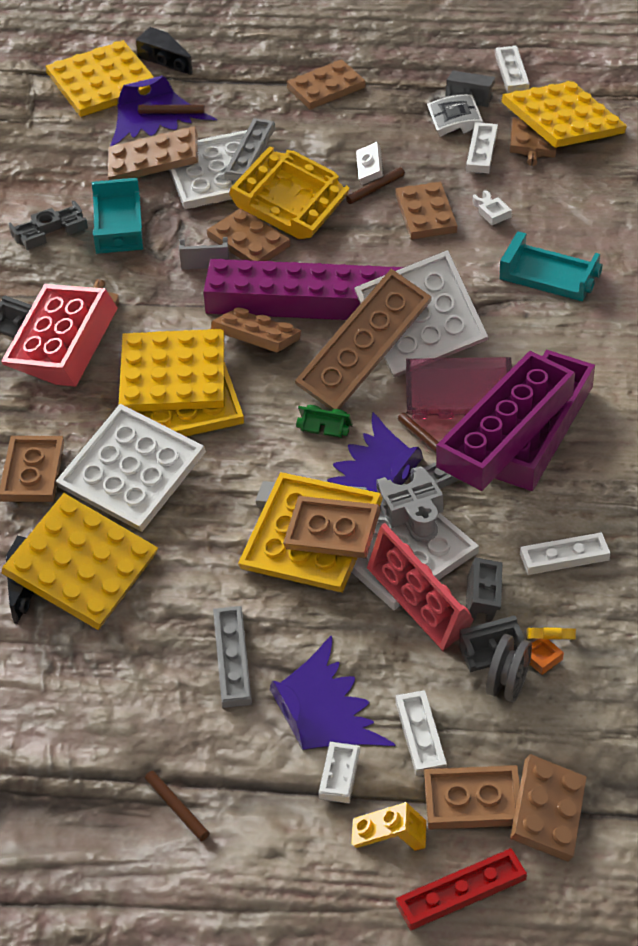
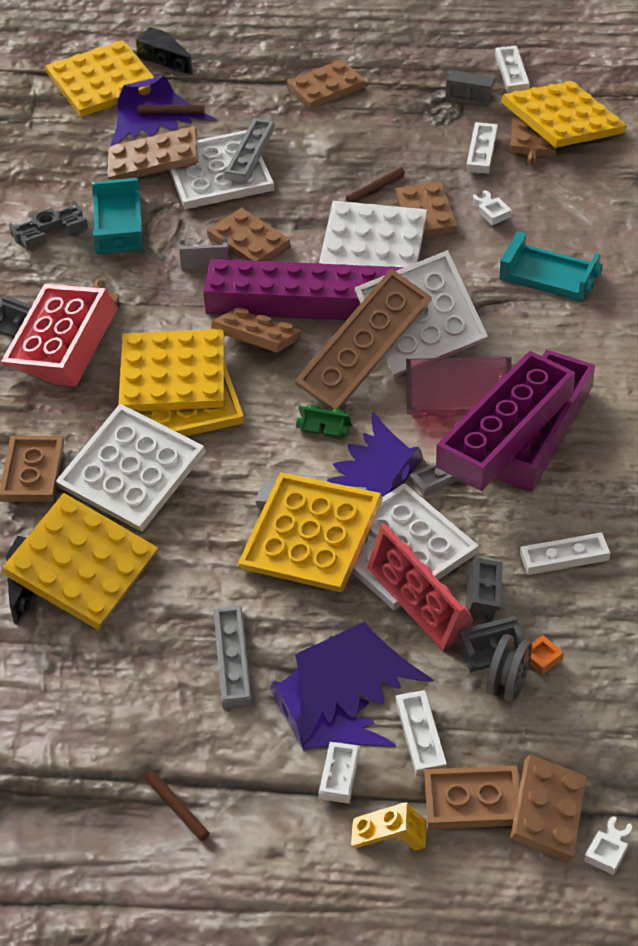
(289, 192): yellow wedge -> none
(332, 527): medium nougat plate -> none
(343, 669): none -> dark purple piece
(369, 163): white plate -> none
(373, 235): none -> white plate
(413, 504): light grey piece -> none
(418, 431): reddish brown bar -> none
(454, 113): slope -> none
(461, 889): red plate -> none
(551, 633): yellow piece -> none
(610, 848): none -> white plate

